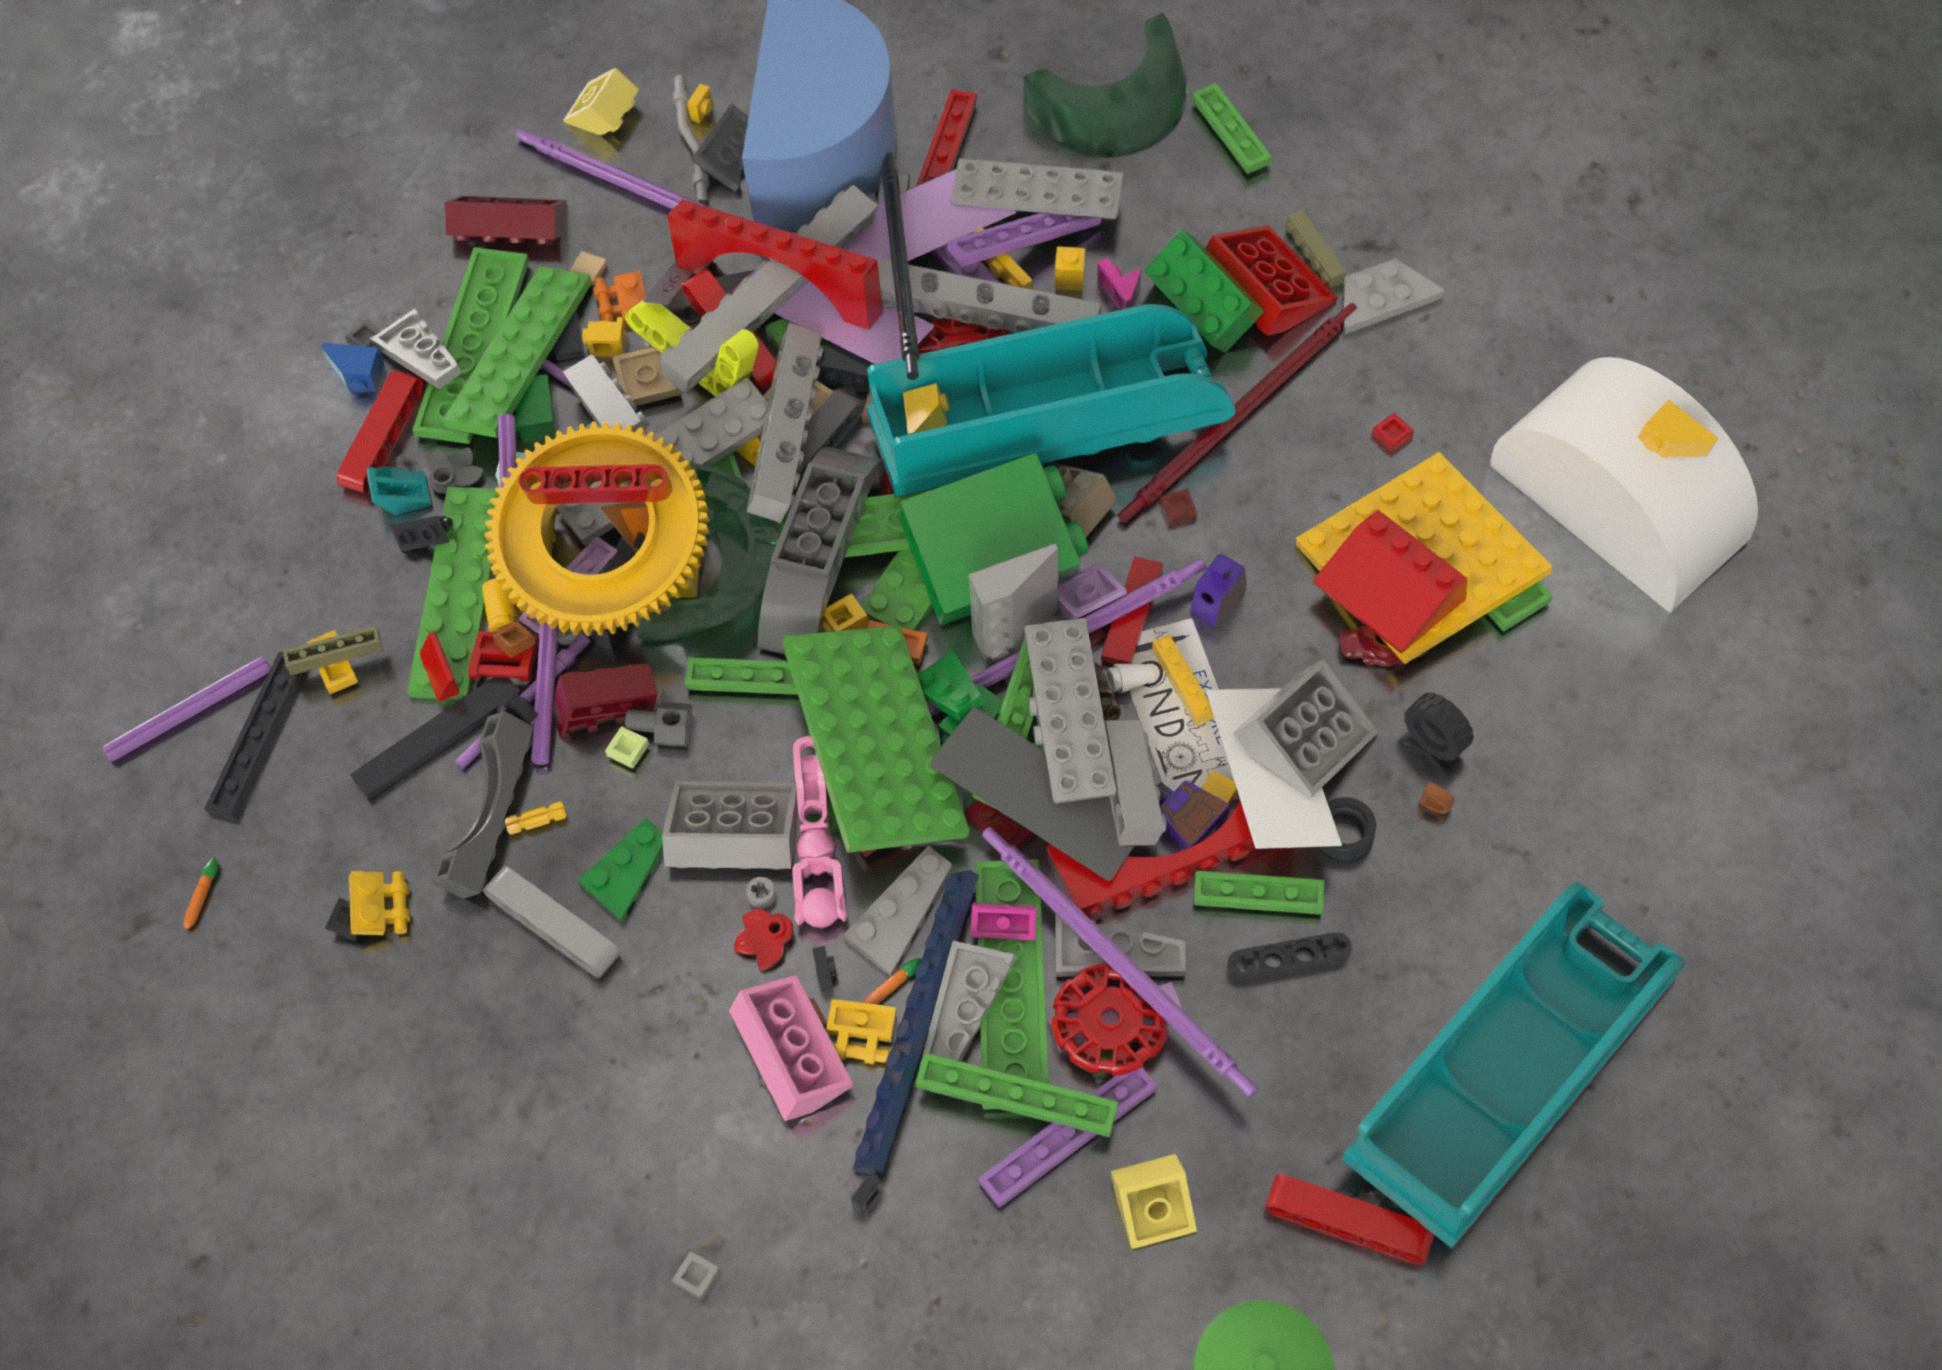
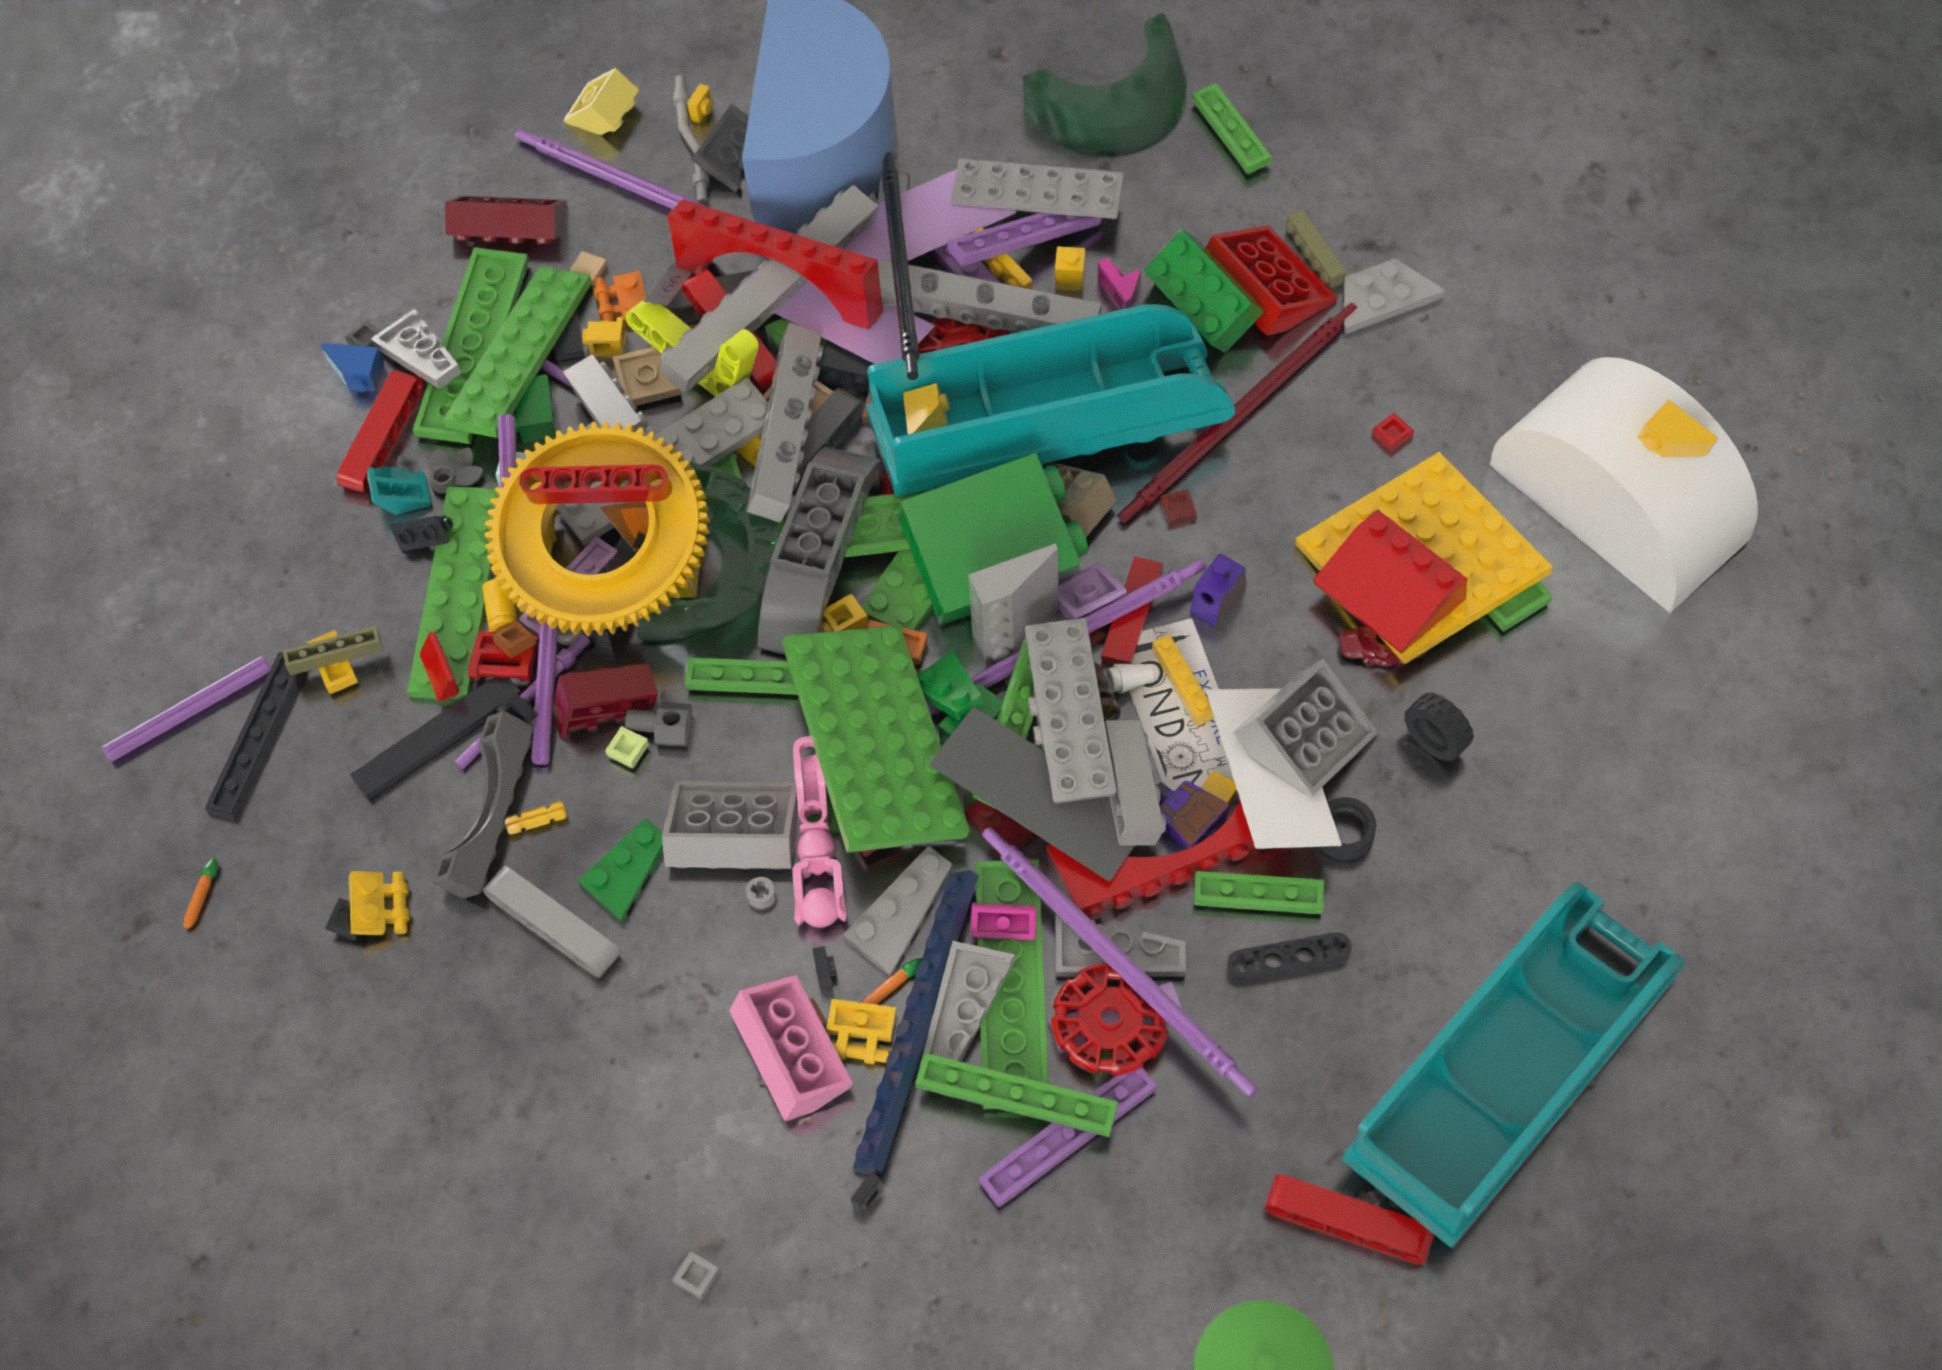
(761, 940): red plate -> none
(948, 135): red plate -> none
(1154, 1201): light yellow slope -> none
(1437, 799): dark orange tile -> none

